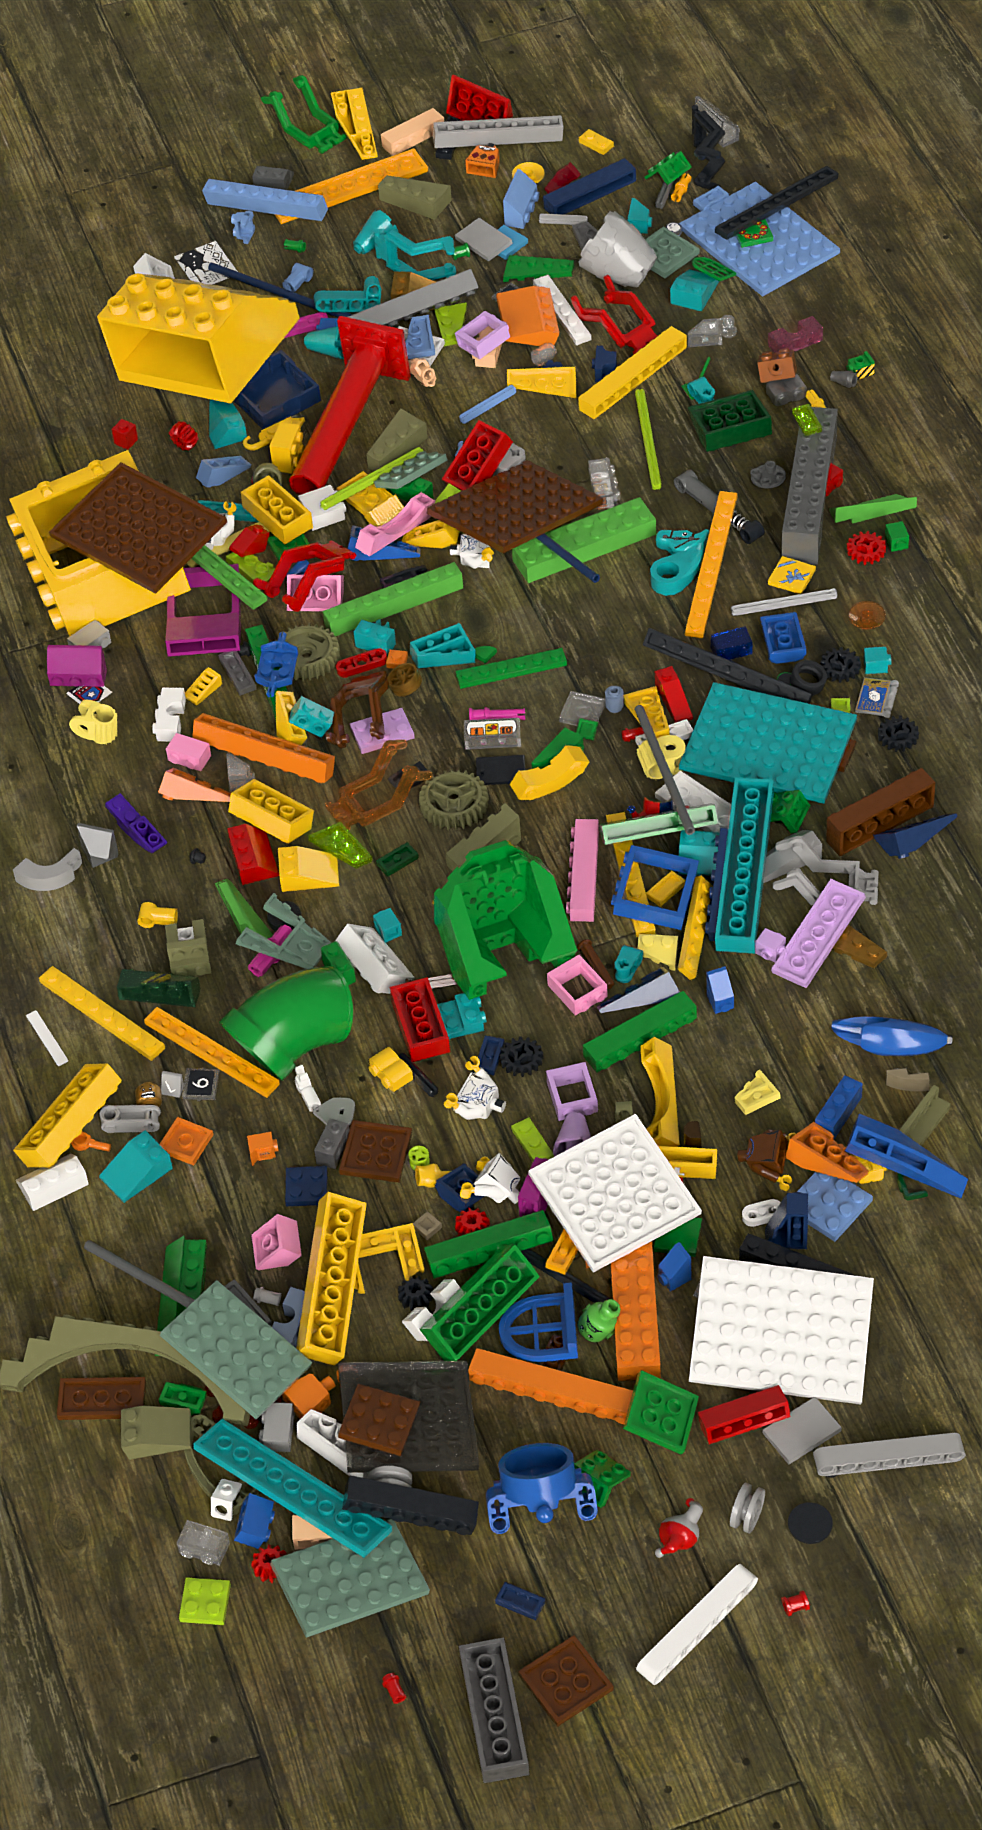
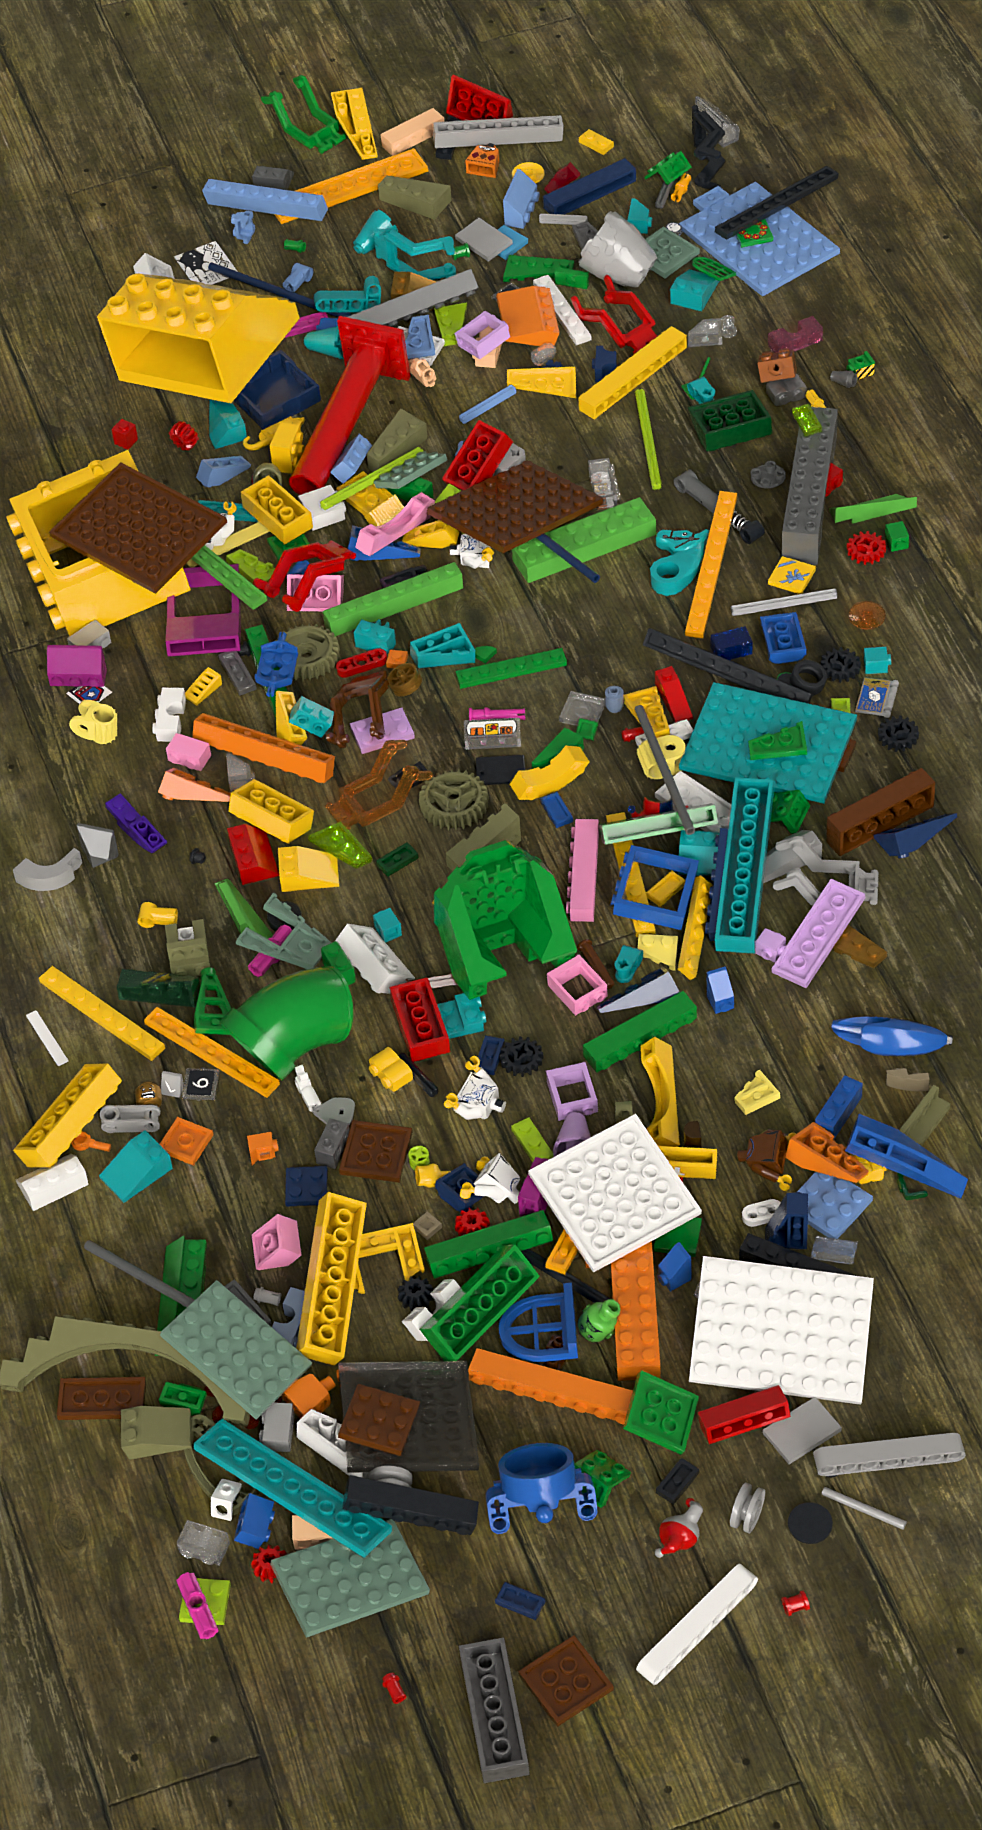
(200, 1615): none -> dark pink piece
(204, 1022): none -> green plate
(250, 541): red slope -> none
(351, 458): none -> medium blue brick
(556, 810): none -> blue tile
(571, 278): none -> green plate
(677, 1481): none -> black plate
(781, 744): none -> green wing
(834, 1250): none -> clear tile
(864, 1508): none -> light grey bar

